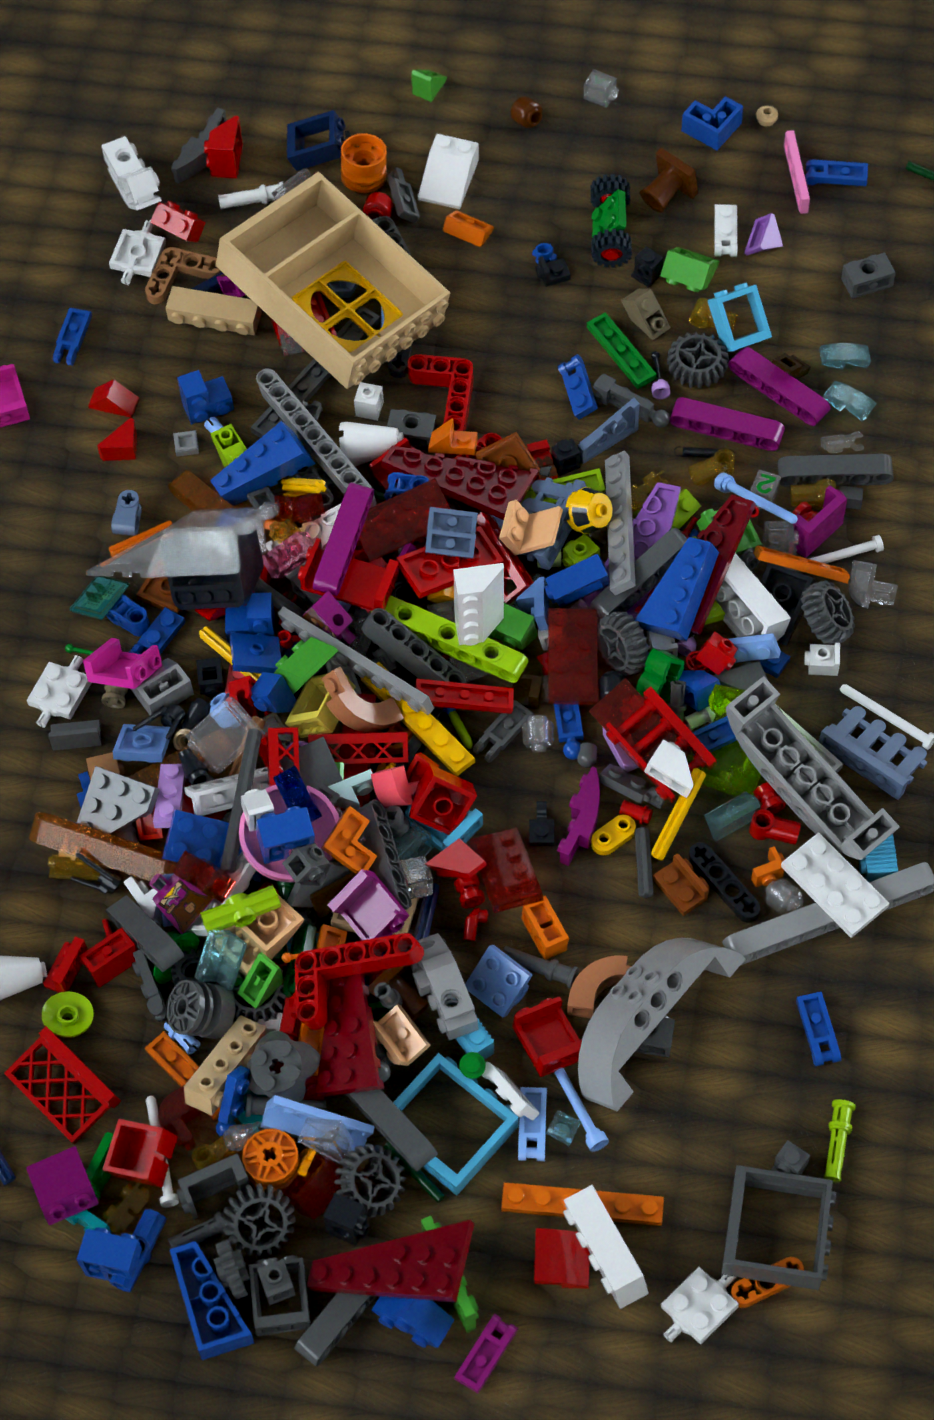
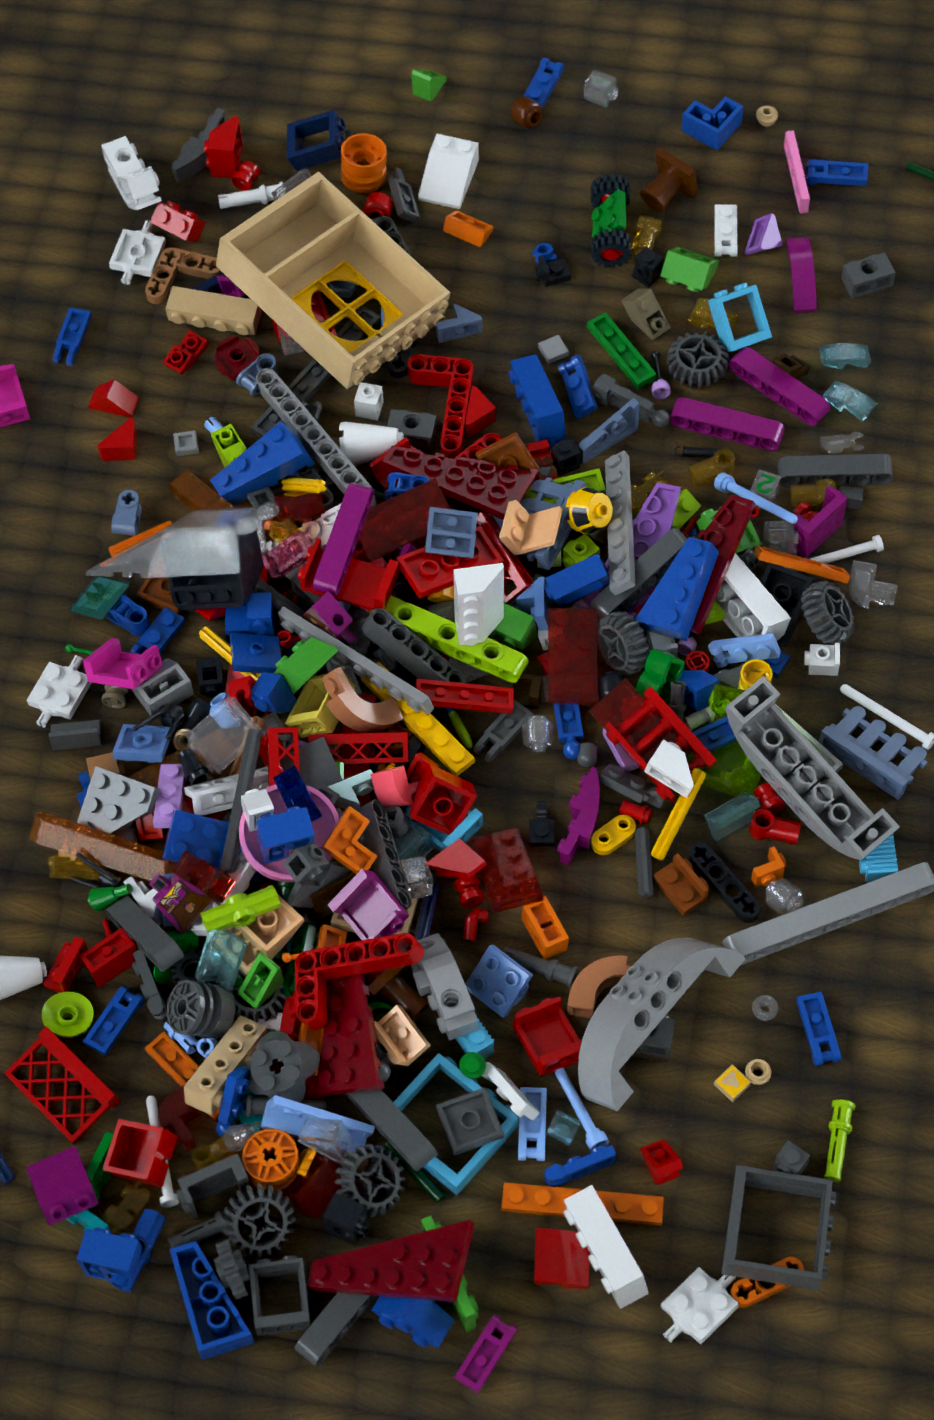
(102, 897): none -> green cone
(113, 1021): none -> blue plate
(187, 353): none -> red slope
(203, 398): blue brick -> none
(203, 1044): none -> light blue pin
(233, 346): none -> dark red plate
(245, 176): none -> red wheel
(247, 377): none -> sand blue piece
(276, 1289): dark grey brick -> none
(388, 996): dark grey pin -> none
(452, 442): orange slope -> none
(462, 325): none -> sand blue slope
(469, 1121): none -> dark grey plate
(479, 414): none -> red slope
(538, 399): none -> blue wedge
(544, 82): none -> blue plate
(553, 349): none -> light grey tile
(579, 1167): none -> blue hinge
(646, 233): none -> clear yellow piece
(661, 1161): none -> red slope
(717, 653): red brick -> none
(732, 1083): none -> tile
(752, 672): none -> yellow wheel
(761, 1065): none -> tan plate
(768, 1001): none -> clear plate
(802, 274): none -> magenta slope
(835, 885): white plate -> none

